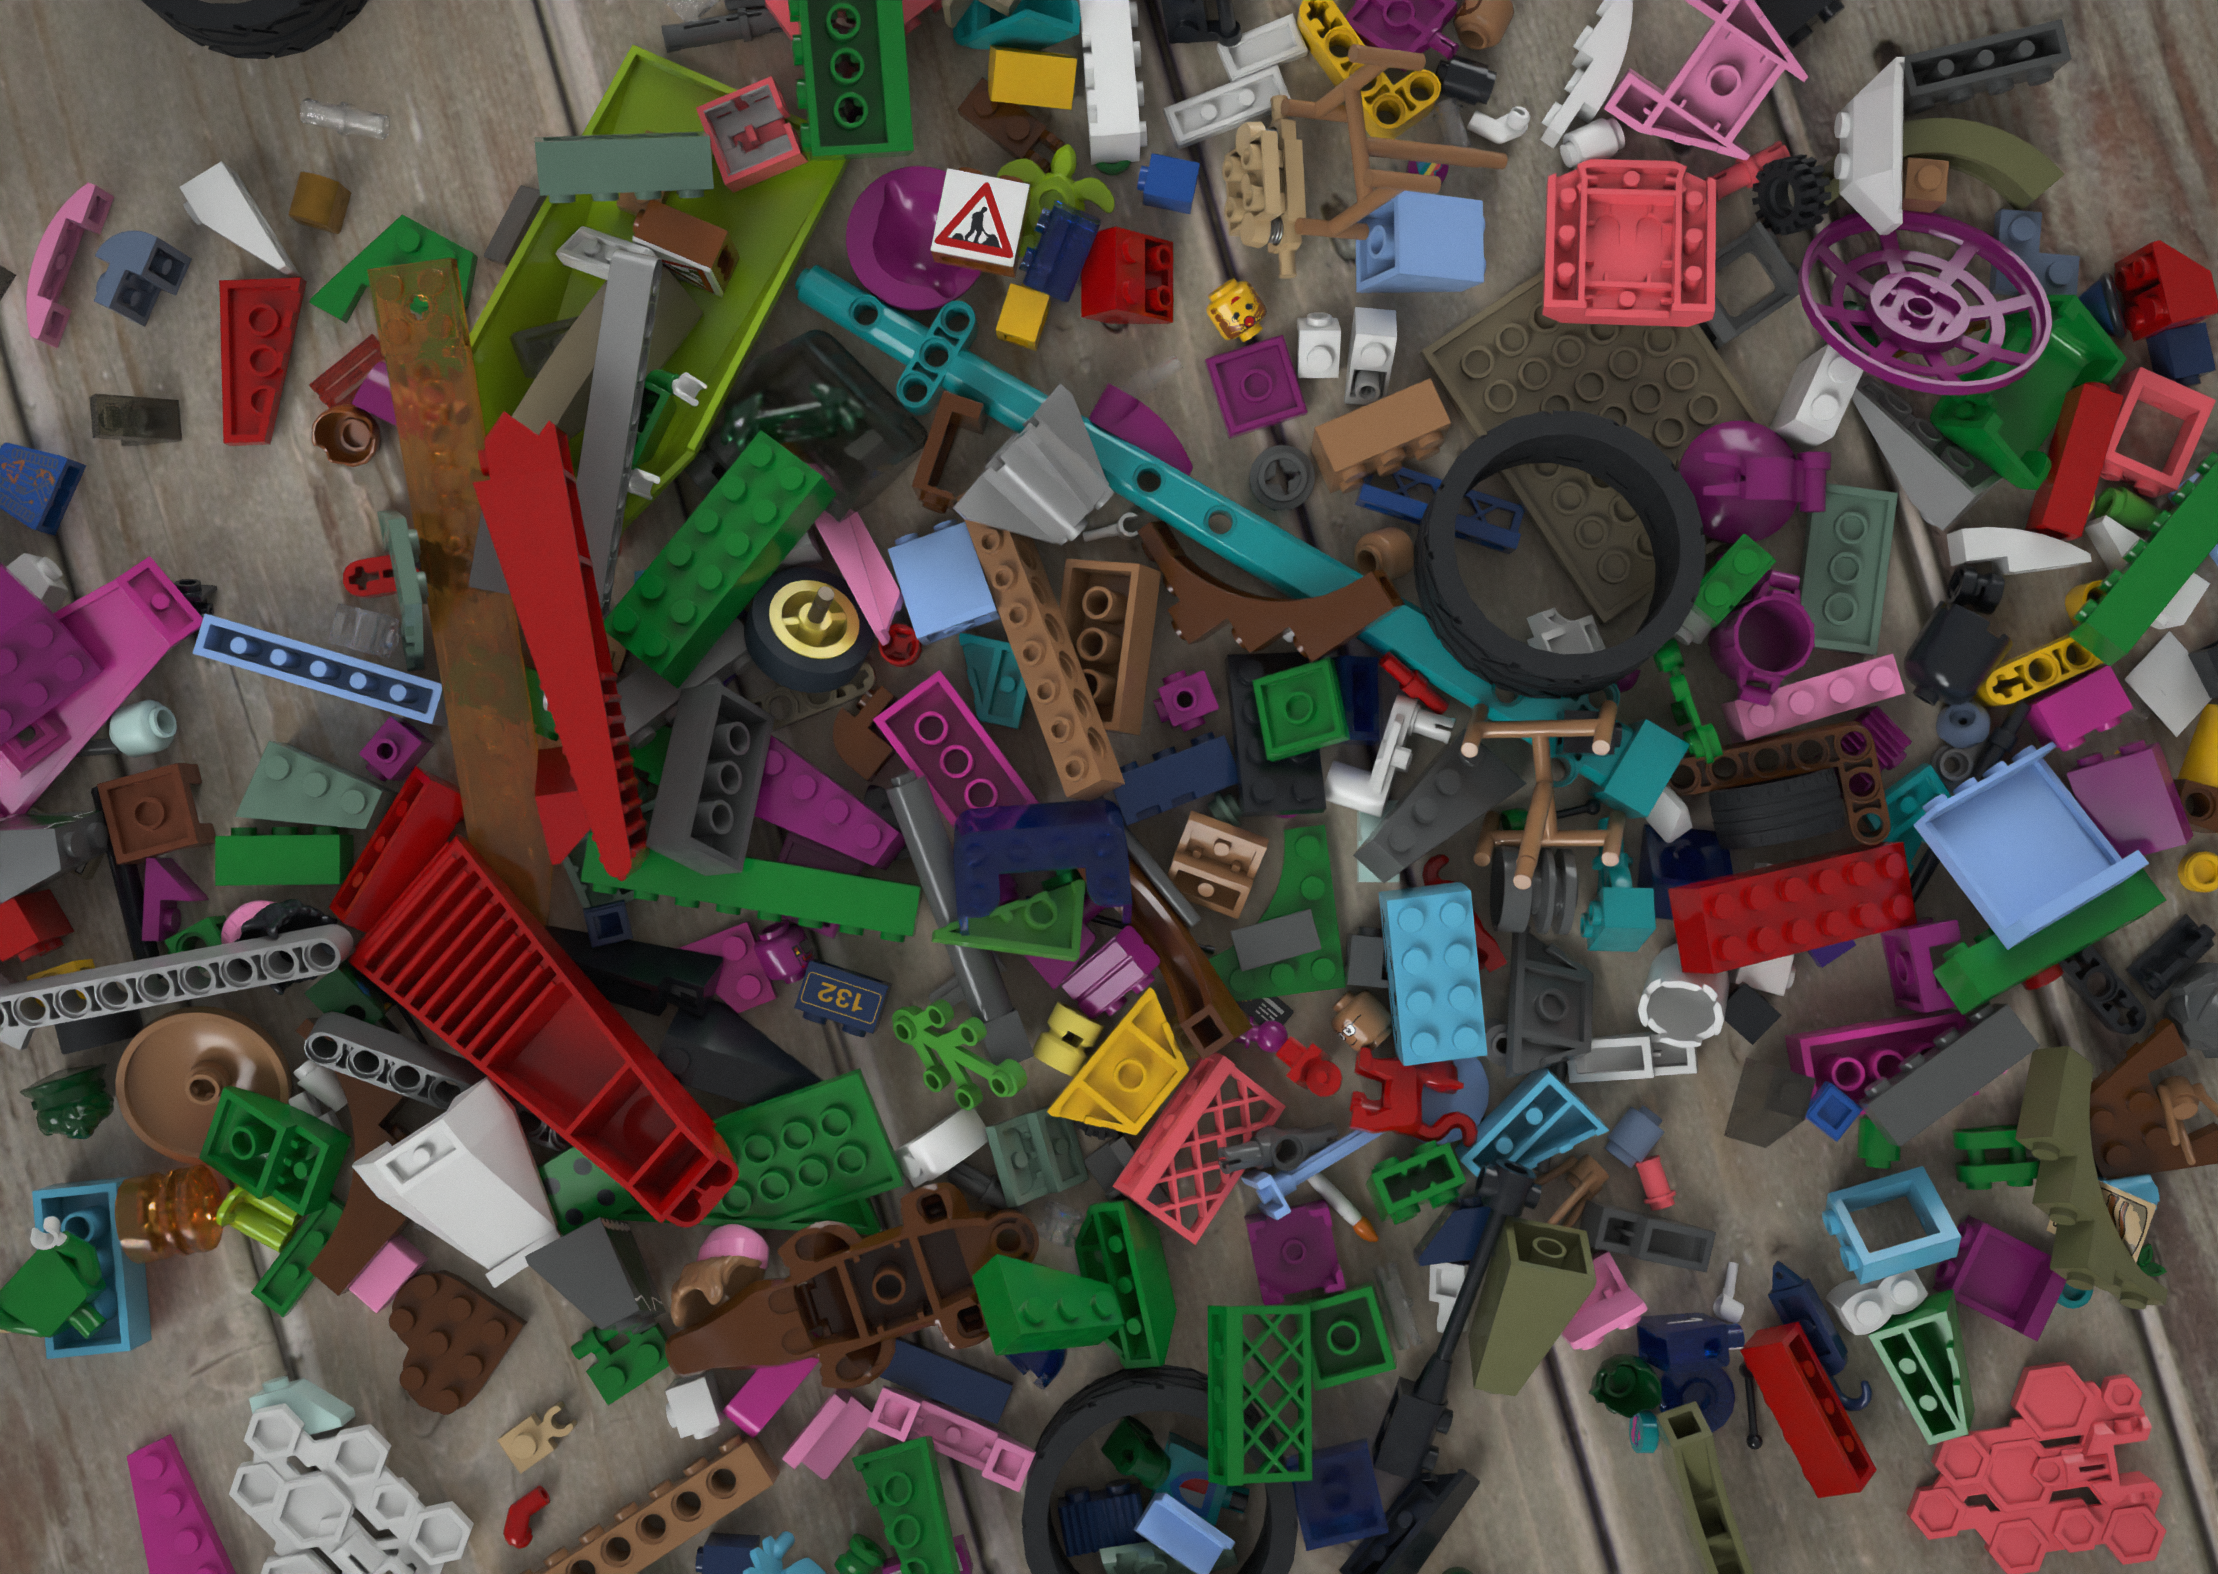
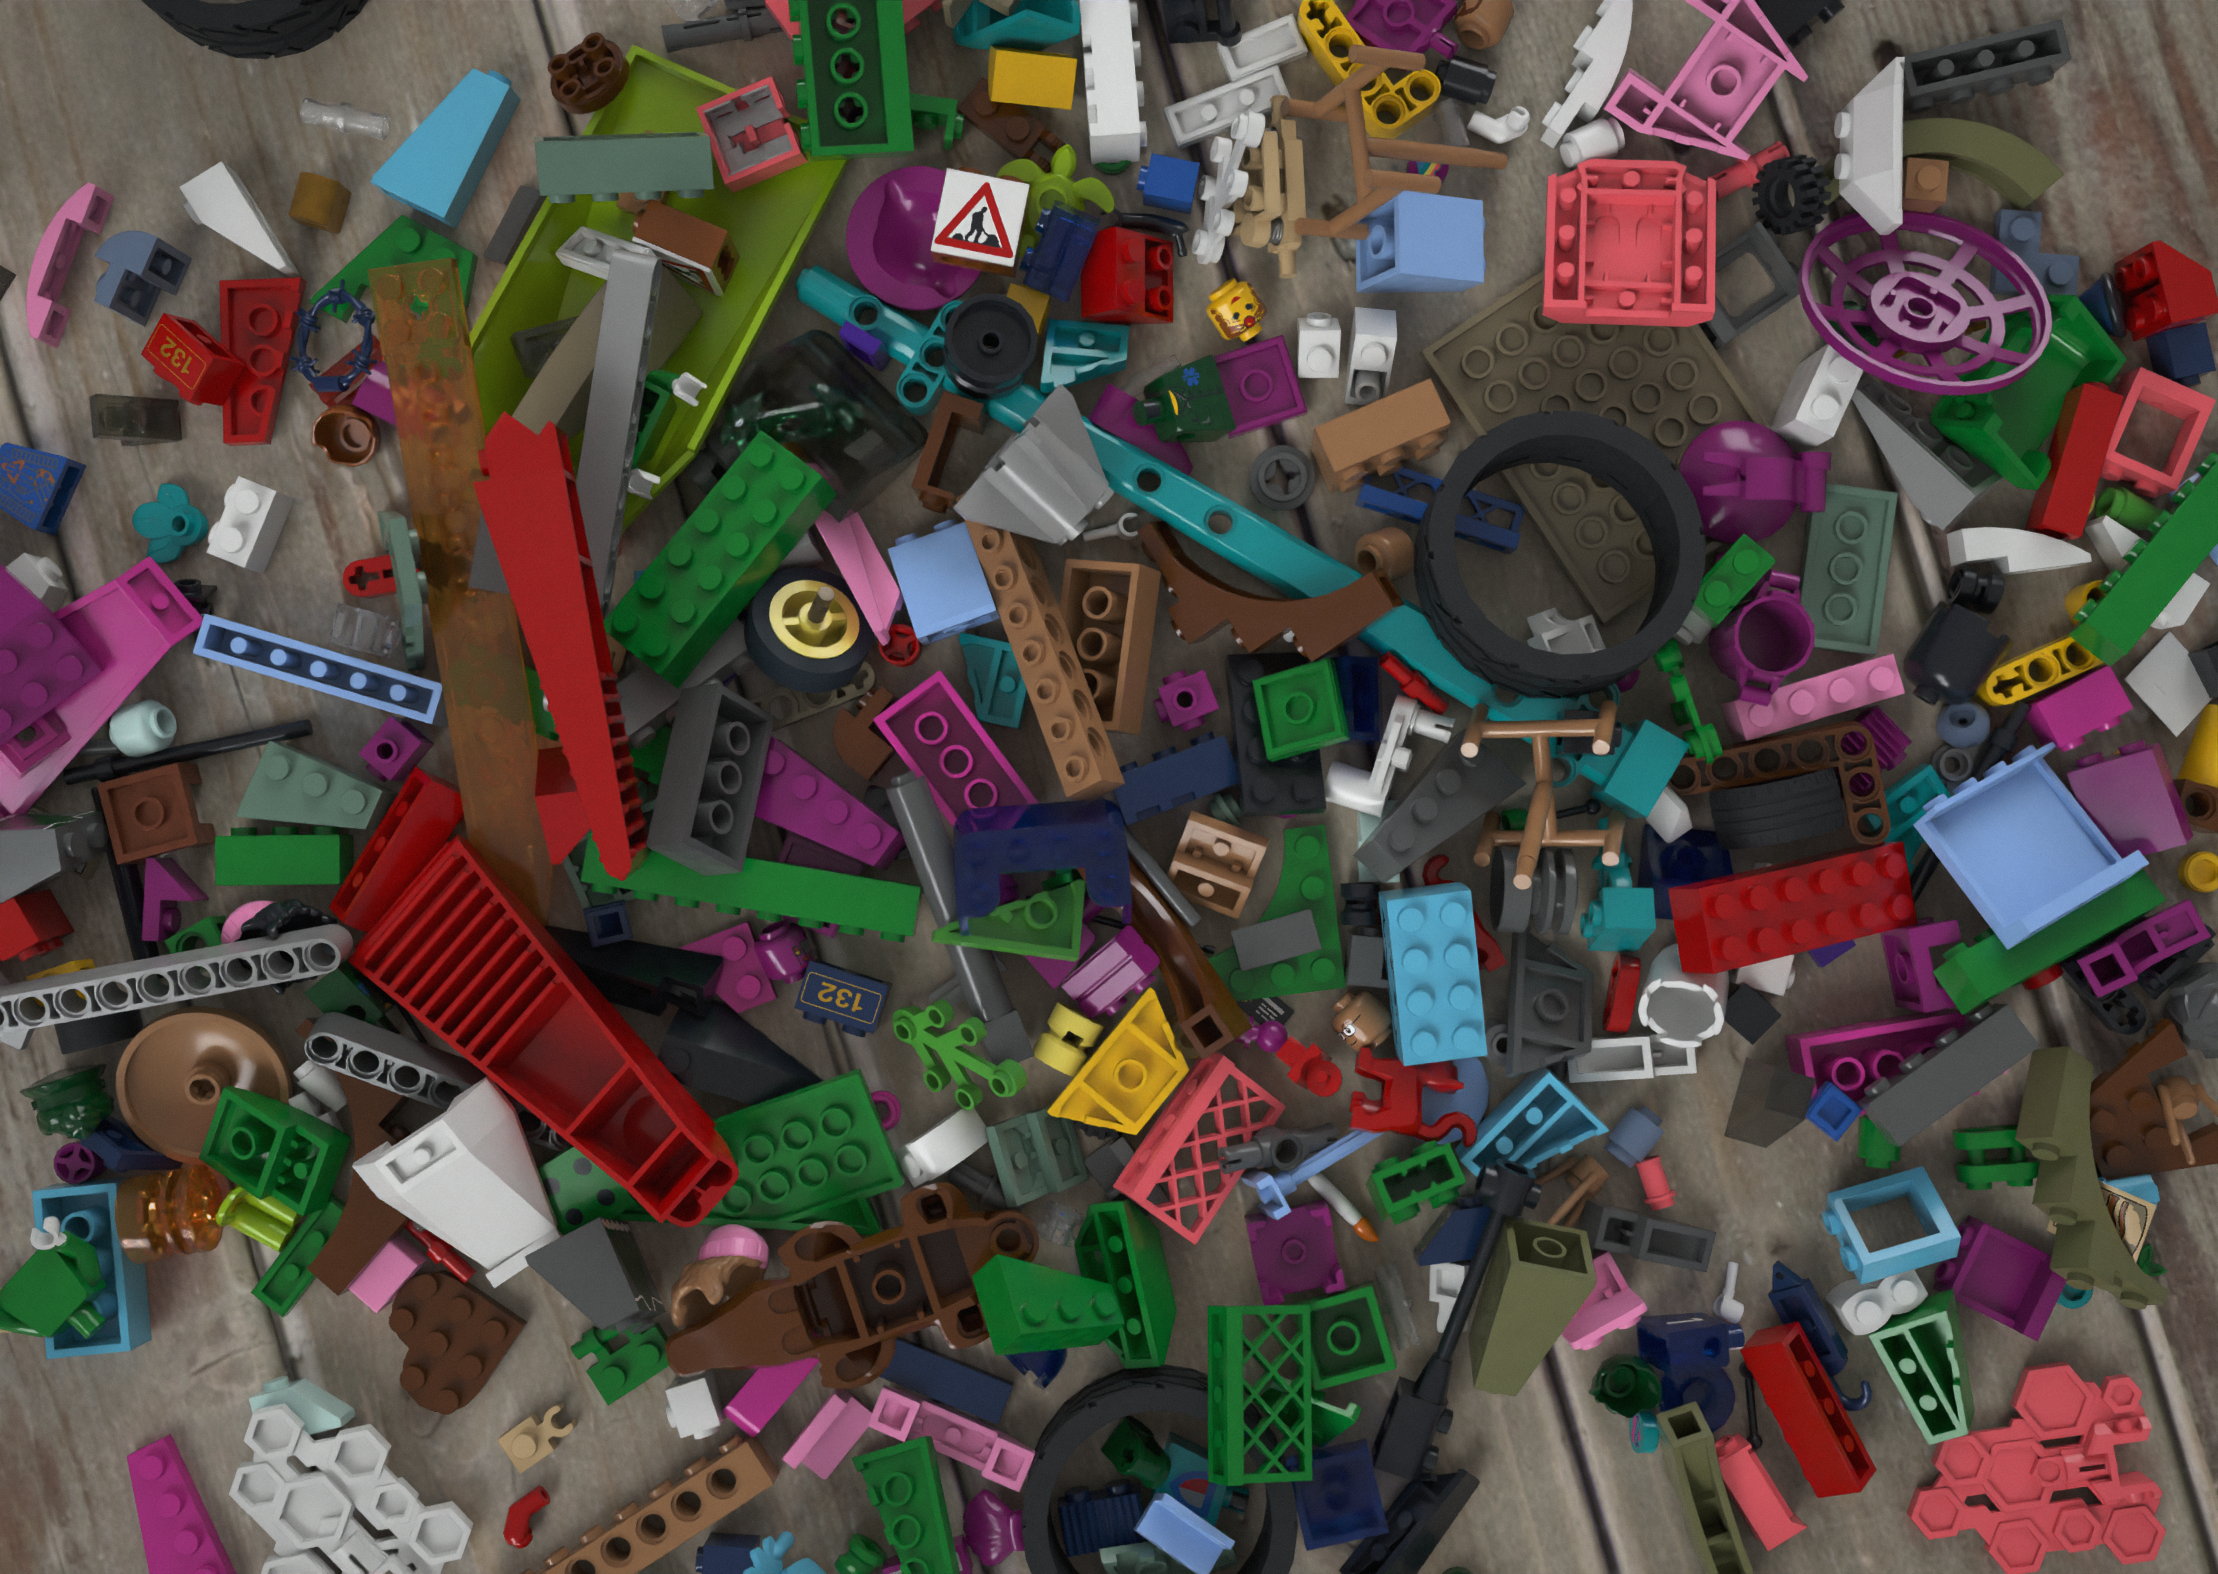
(73, 1168): none -> magenta wheel
(111, 768): none -> black bar
(124, 1149): none -> dark blue wing
(170, 524): none -> teal plate
(192, 360): none -> red brick
(249, 525): none -> white brick
(308, 320): none -> dark blue piece
(442, 1252): none -> red bar
(451, 148): none -> medium azure slope
(588, 75): none -> reddish brown tile
(864, 346): none -> dark purple tile
(893, 1106): none -> dark pink plate
(931, 111): none -> green bracket
(992, 1528): none -> magenta animal
(996, 323): none -> black wheel
(1082, 352): none -> teal wing
(1155, 224): none -> black piece
(1187, 404): none -> dark green torso
(1225, 188): none -> white plant
(1327, 1419): none -> green wing
(1361, 913): none -> black wheel
(1621, 993): none -> red beam
(1755, 1493): none -> coral window
(2139, 945): none -> magenta arch

